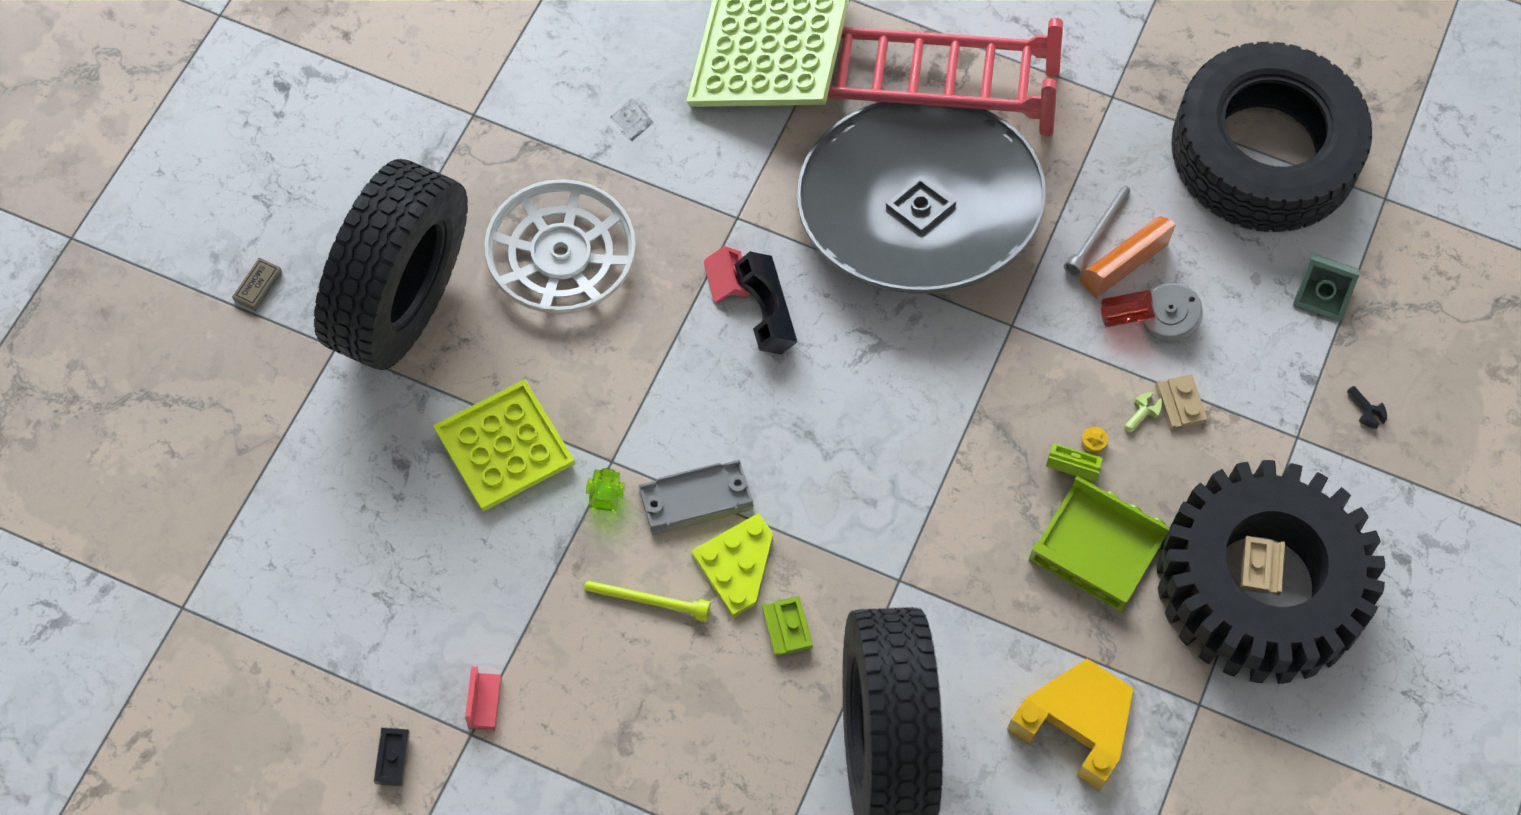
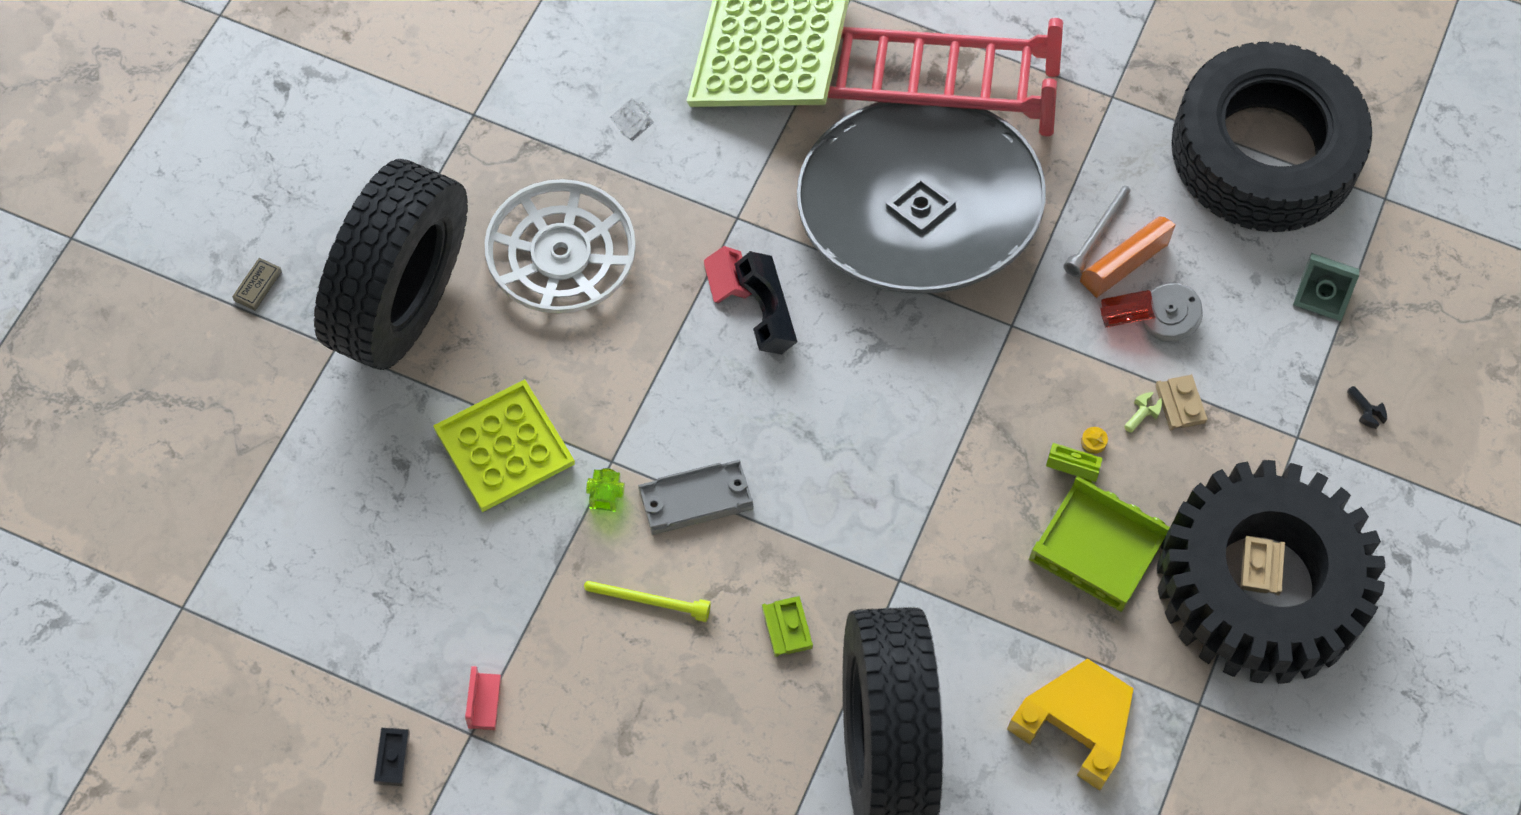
(736, 563): neon yellow plate -> none

